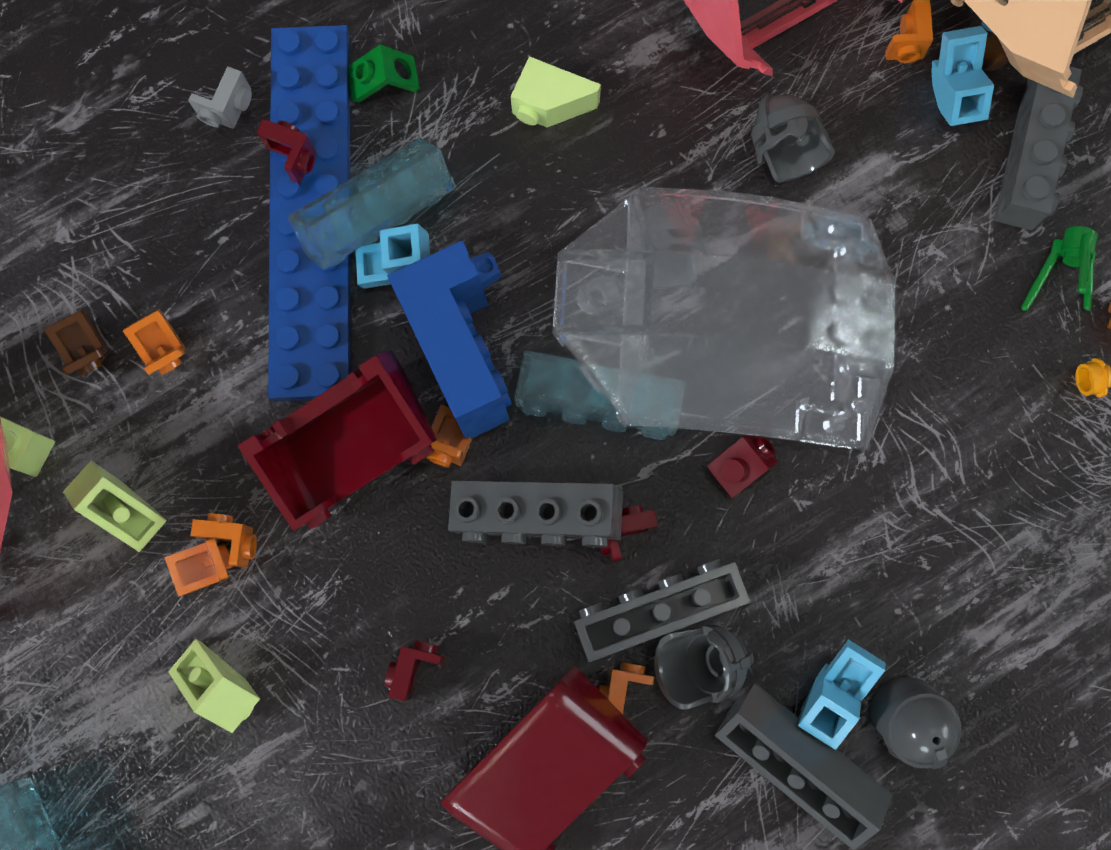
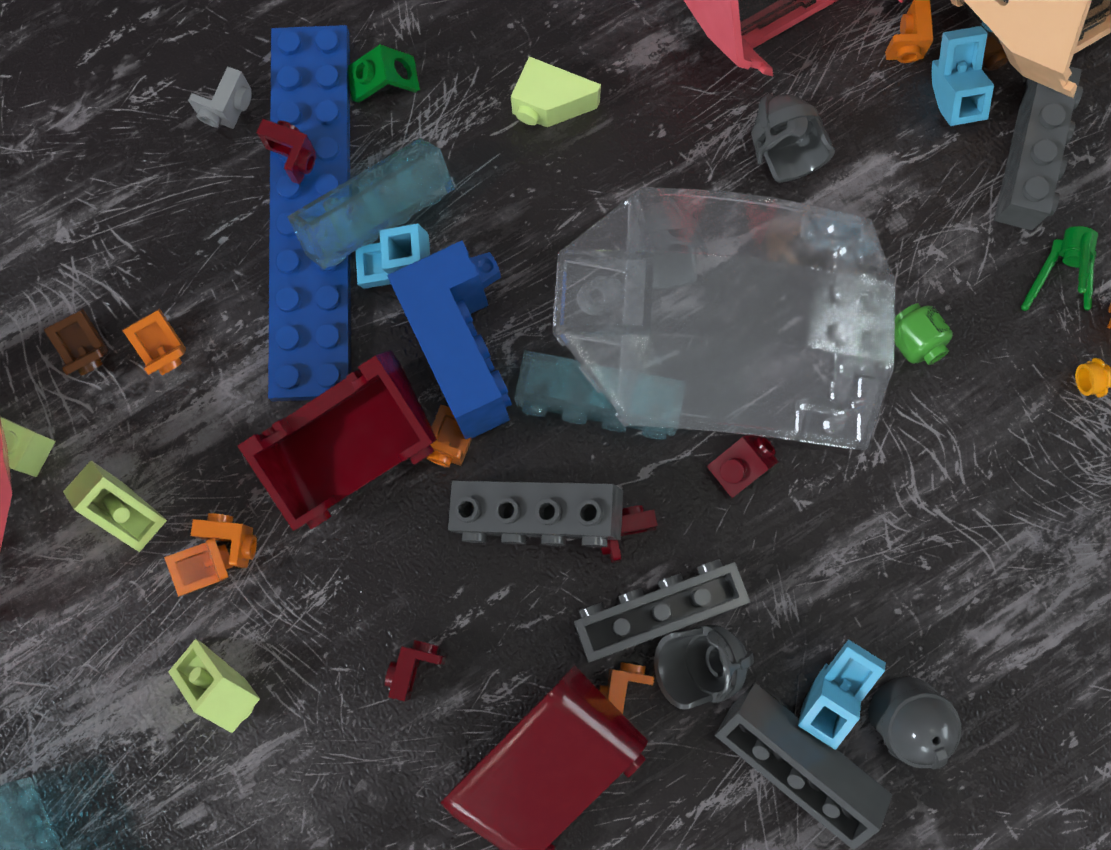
(922, 334): none -> bright green head

